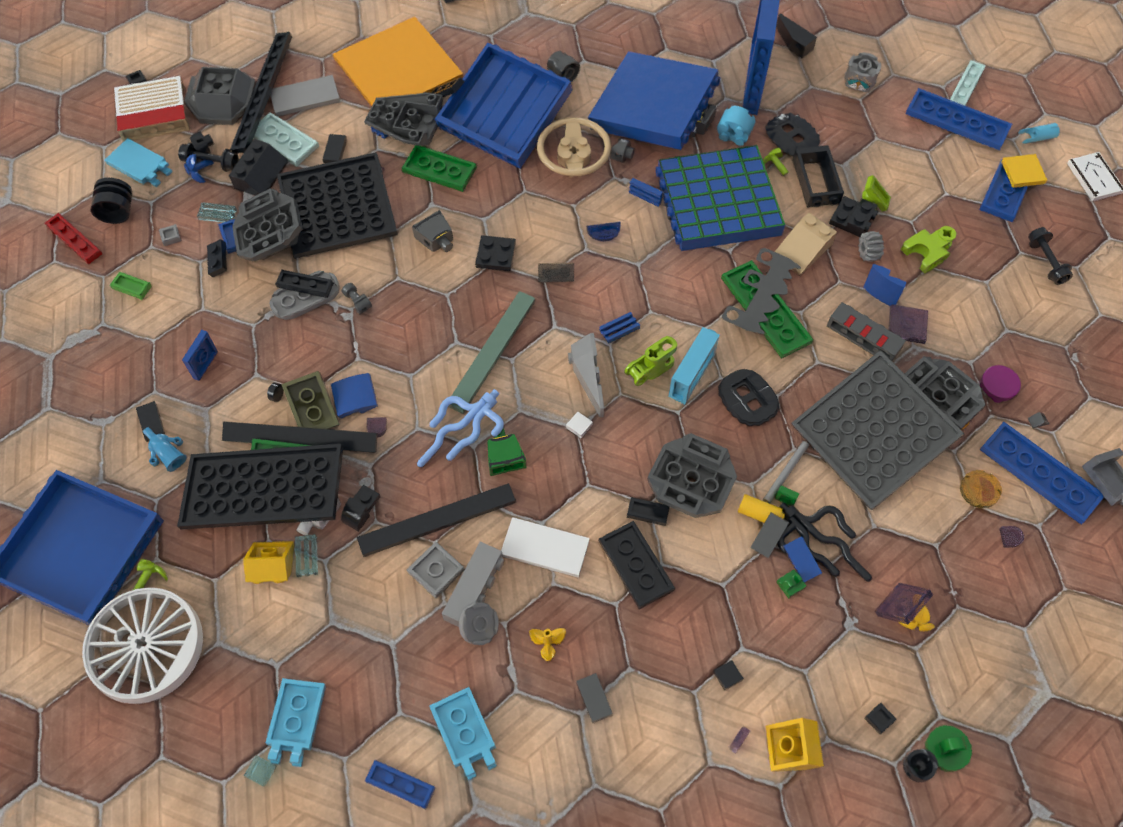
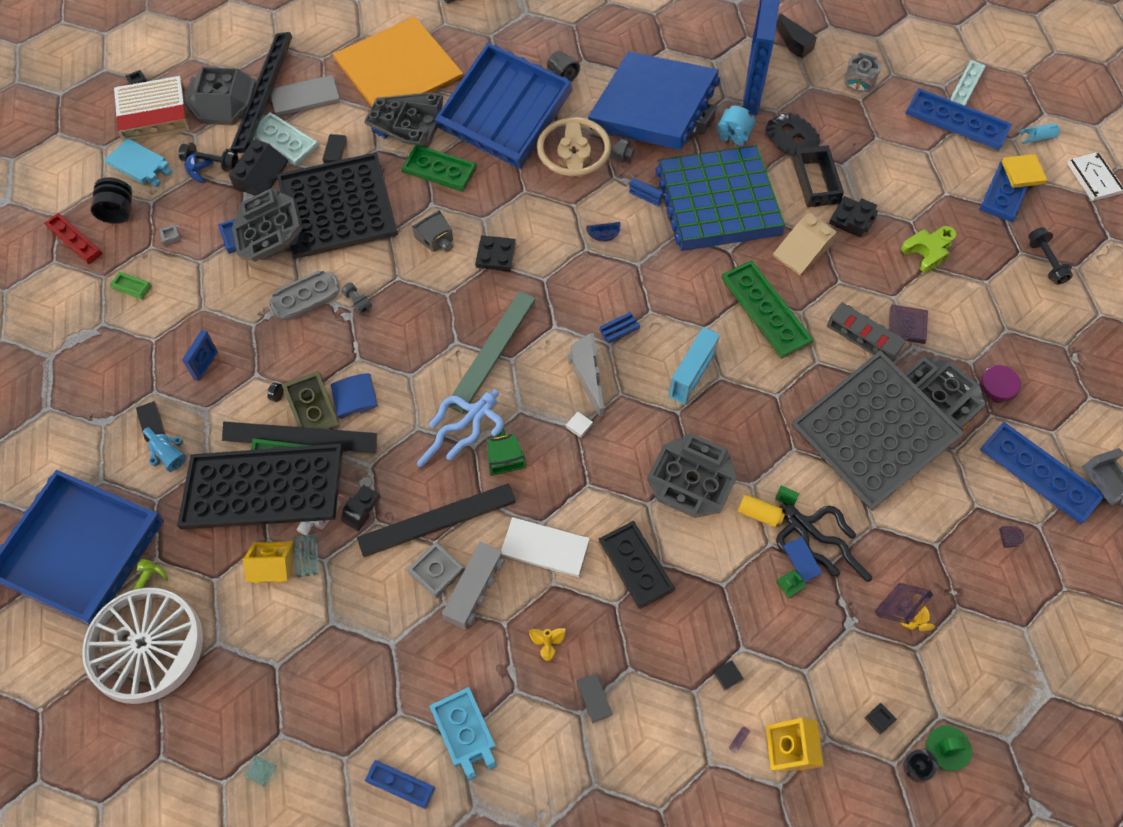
(201, 143): black piece -> none
(216, 215): clear light blue tile -> none
(216, 258): black plate -> none
(294, 719): medium azure tile -> none
(304, 283): black tile -> none
(377, 425): tile -> none
(449, 88): black tile -> none
(478, 623): light grey tile -> none
(555, 272): clear smoke plate -> none
(648, 511): black tile -> none
(652, 363): lime piece -> none
(758, 390): black piece -> none
(767, 285): dark grey piece -> none
(769, 535): dark grey tile -> none
(774, 157): lime plant -> none
(786, 471): light grey bar -> none
(871, 246): light grey gear -> none
(876, 193): lime tile -> none
(882, 286): blue slope -> none
(980, 489): clear yellow tile -> none
(1038, 419): dark grey piece -> none

